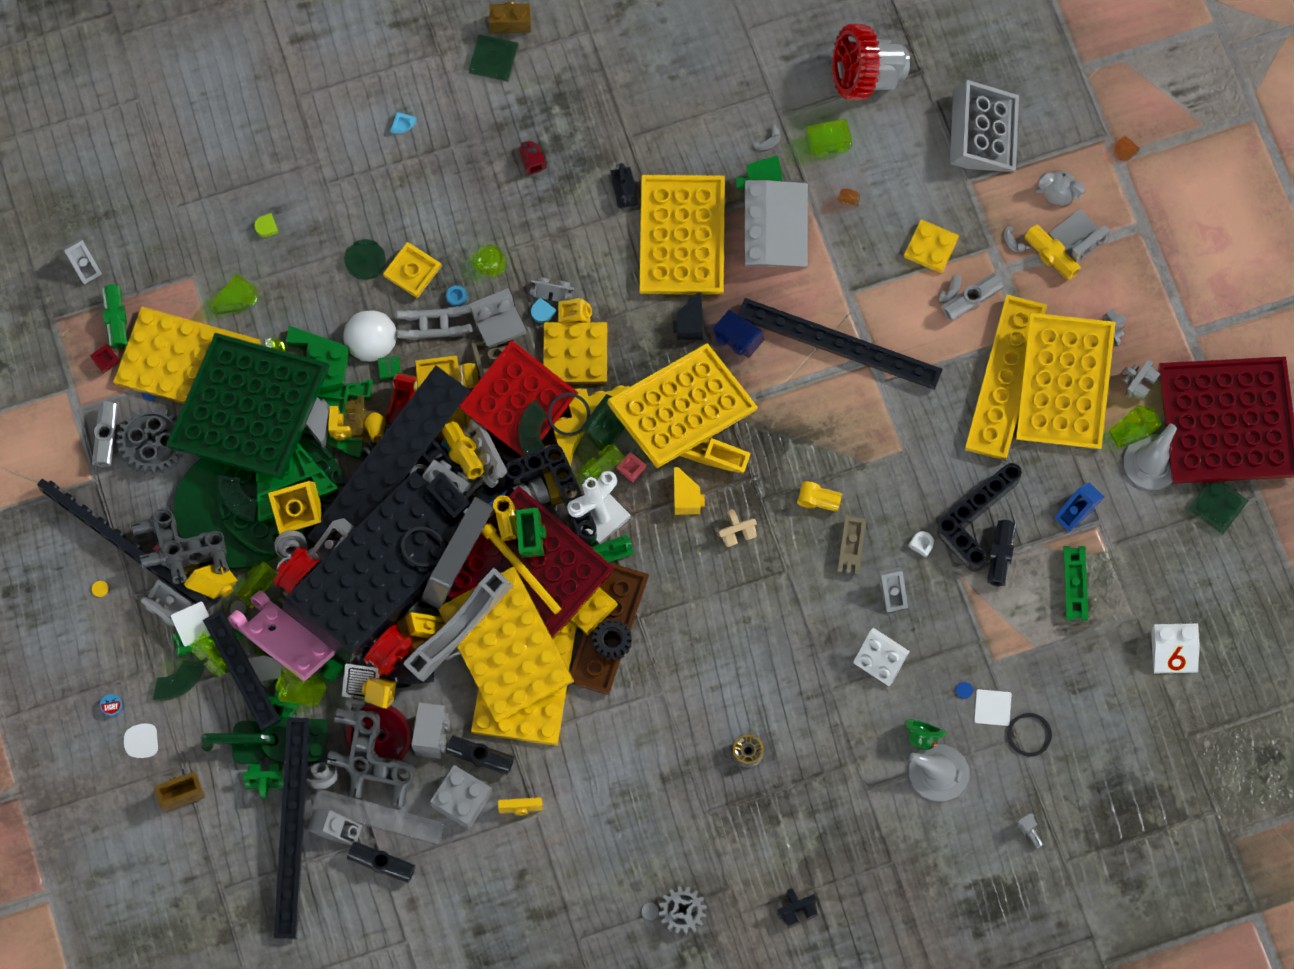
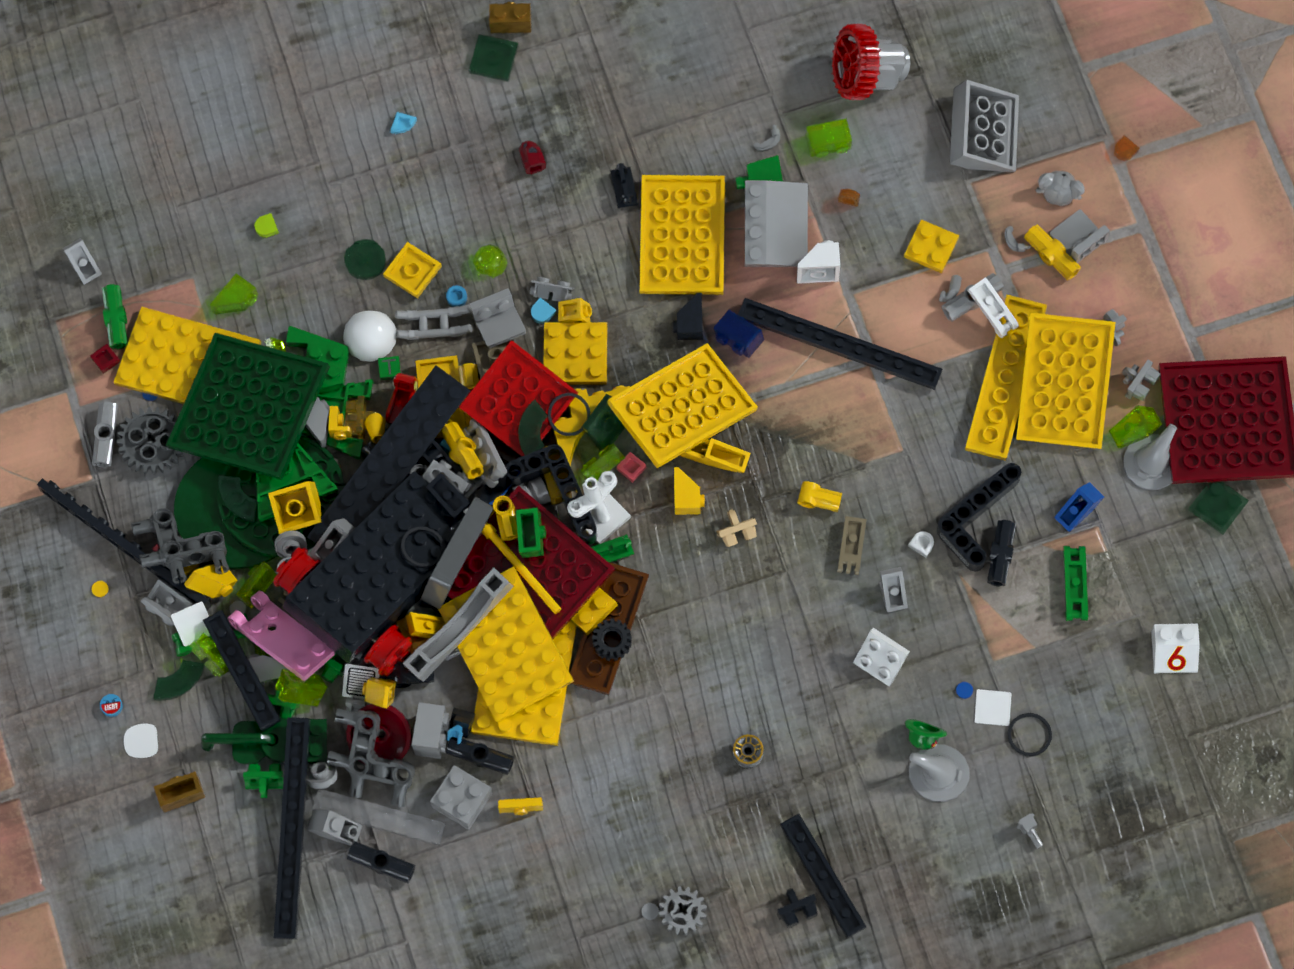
(460, 724): none -> black piece
(820, 264): none -> white slope
(823, 876): none -> black tile
(993, 307): none -> white plate

